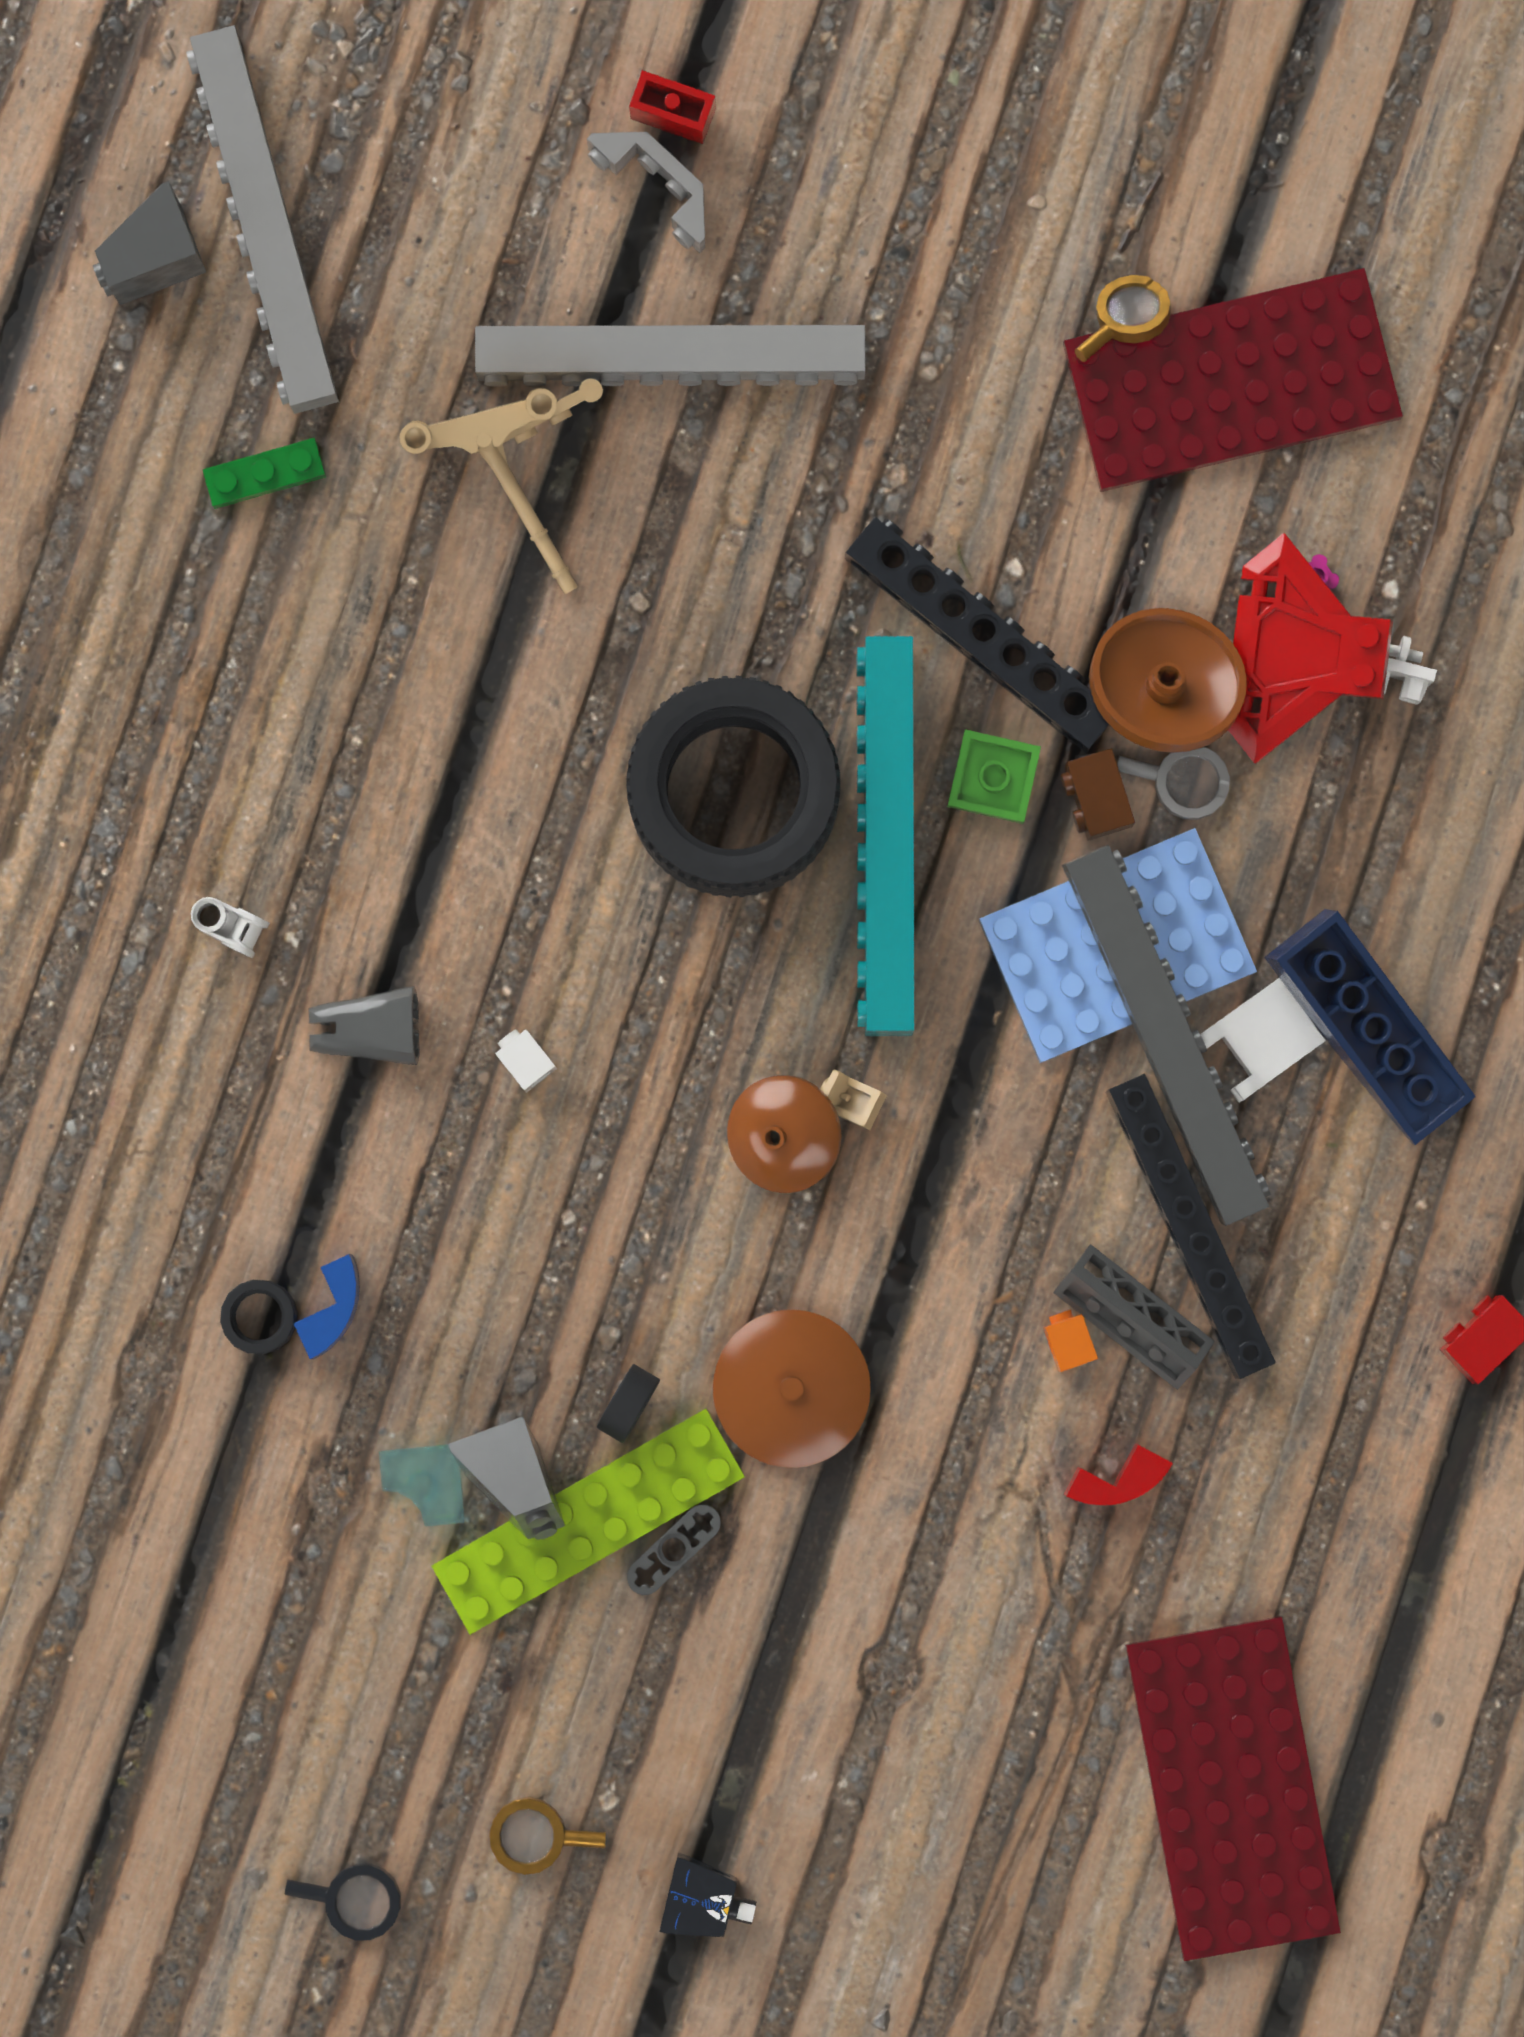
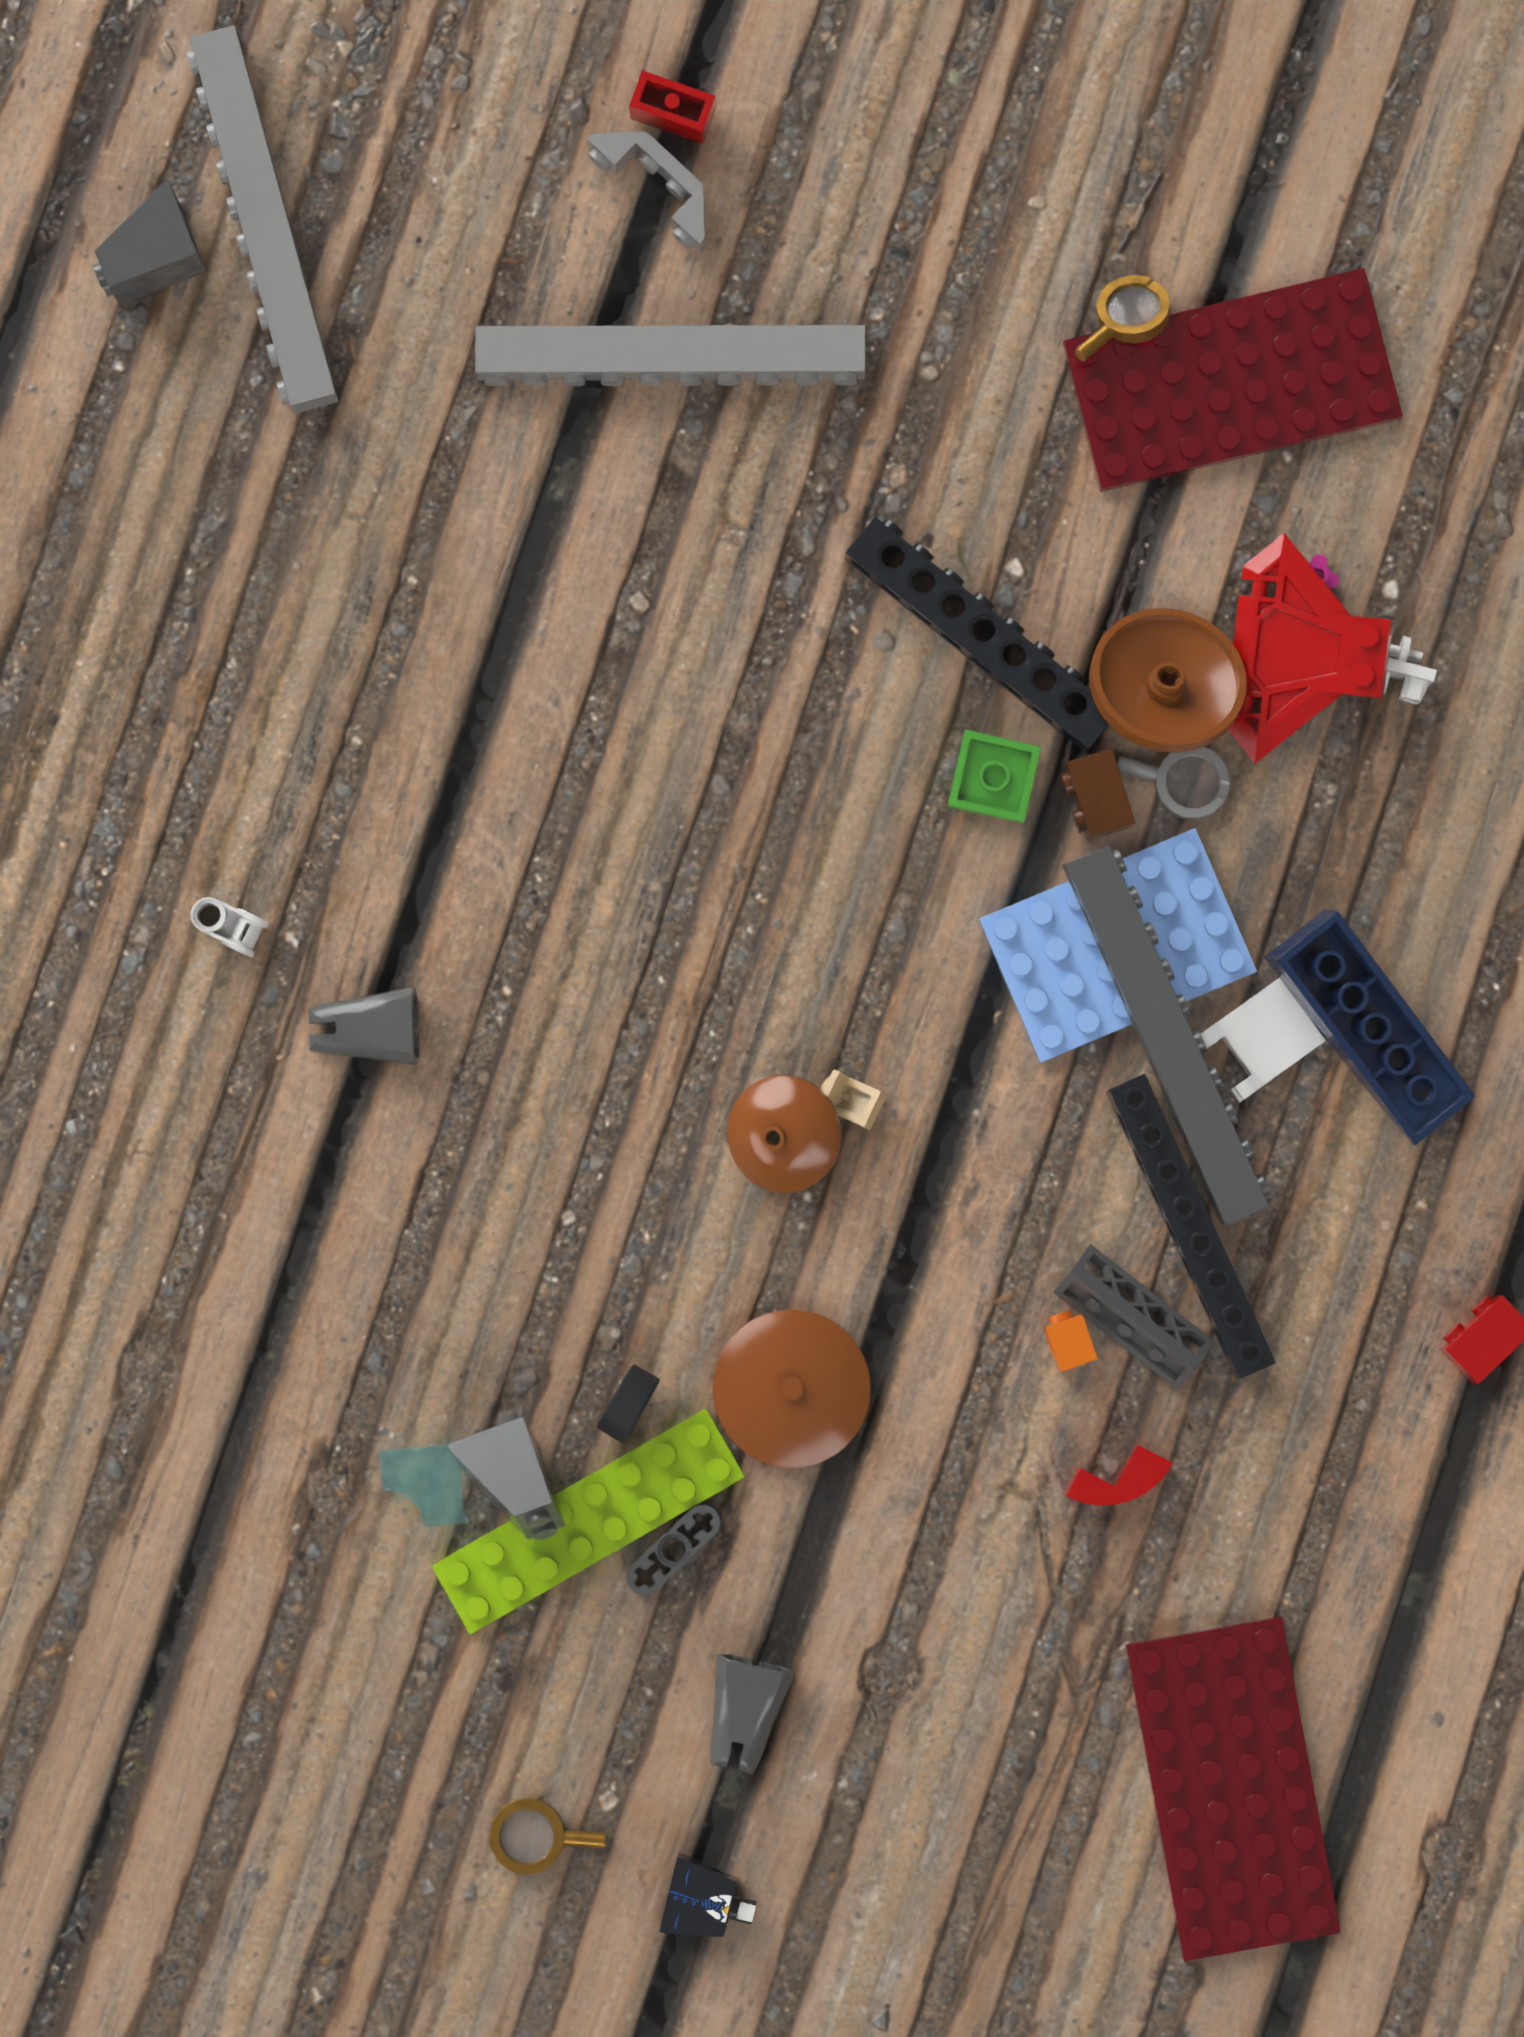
(230, 1326): black tyre -> none
(264, 473): green plate -> none
(327, 1327): blue brick -> none
(359, 1901): piece -> none
(488, 431): tan piece -> none
(524, 1059): white brick -> none
(733, 704): black tyre -> none
(745, 1708): none -> dark grey piece
(888, 836): teal brick -> none

